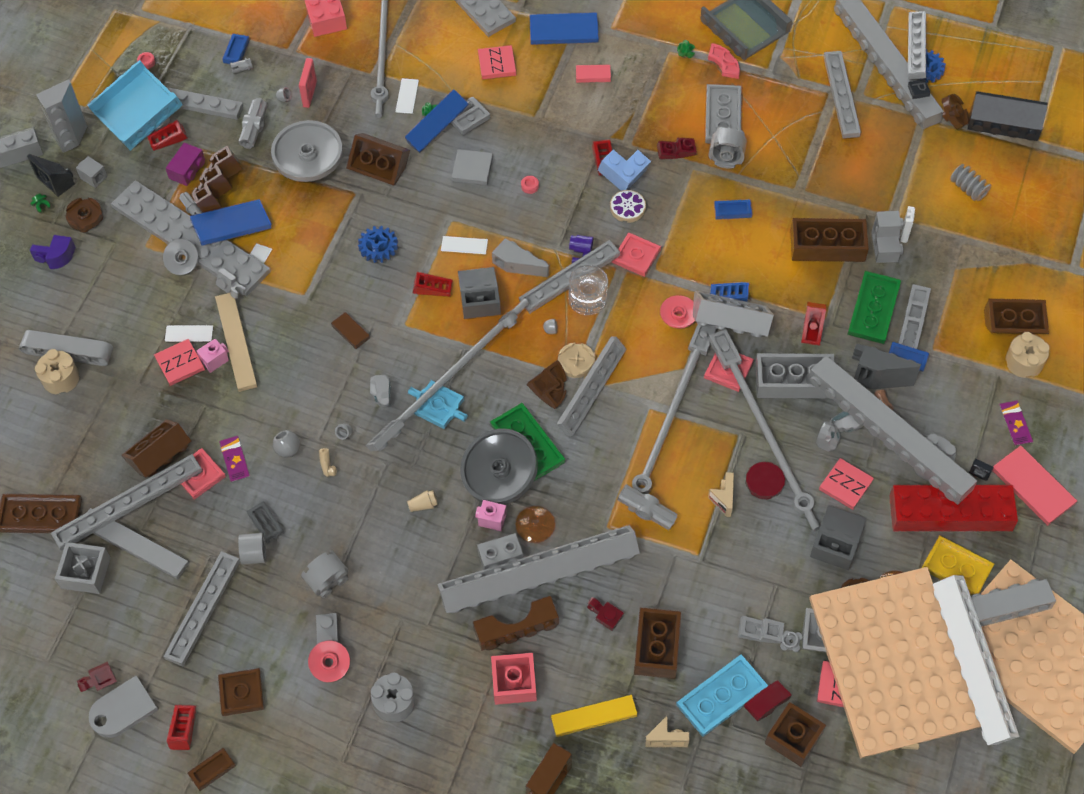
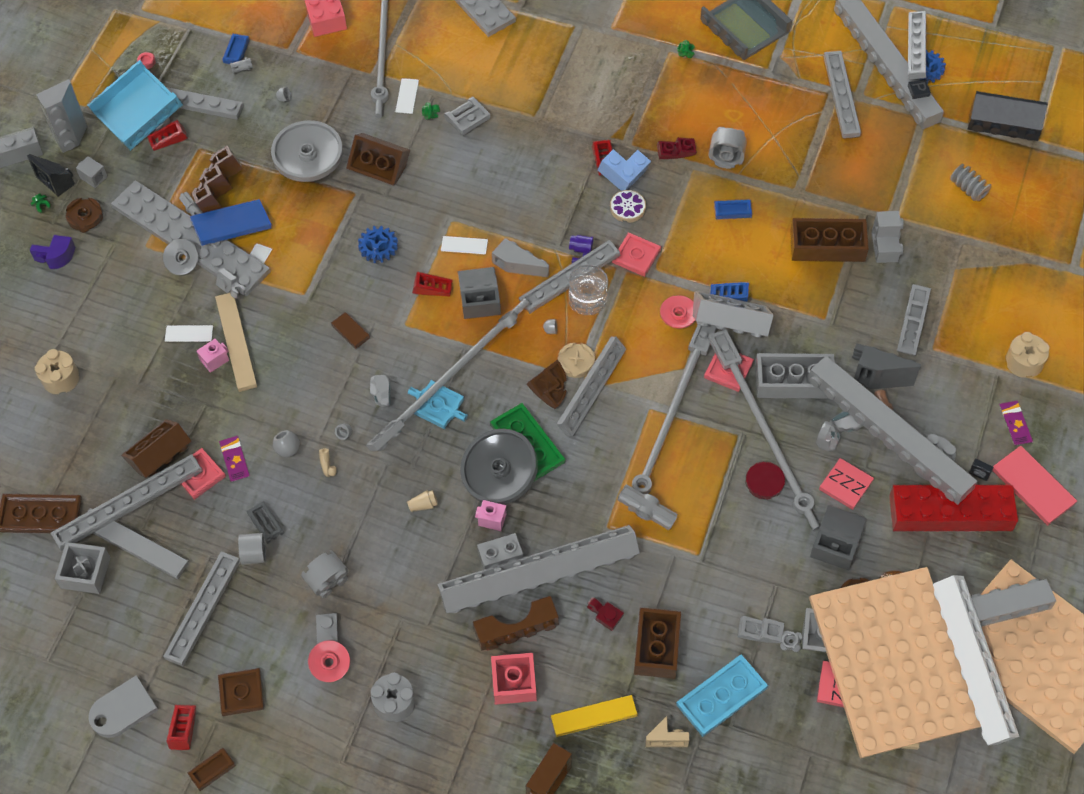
(80, 349): light grey beam -> none
(99, 677): dark red plate -> none
(179, 362): coral tile -> none
(185, 164): magenta brick -> none
(253, 123): light grey piece -> none
(307, 82): coral tile -> none
(436, 121): blue slope -> none
(472, 167): light grey tile -> none
(496, 62): coral tile -> none
(529, 184): coral tile -> none
(538, 531): clear orange dish -> none
(564, 28): blue tile -> none
(593, 73): coral tile -> none
(722, 108): light grey tile -> none
(724, 497): tan slope -> none
(726, 62): coral tile -> none
(767, 700): dark red slope -> none
(795, 734): reddish brown brick -> none
(813, 323): red slope -> none
(874, 307): green plate -> none
(908, 222): white tile -> none
(910, 354): blue tile -> none
(952, 559): yellow tile -> none
(954, 111): reddish brown plate -> none
(1016, 316): reddish brown slope -> none

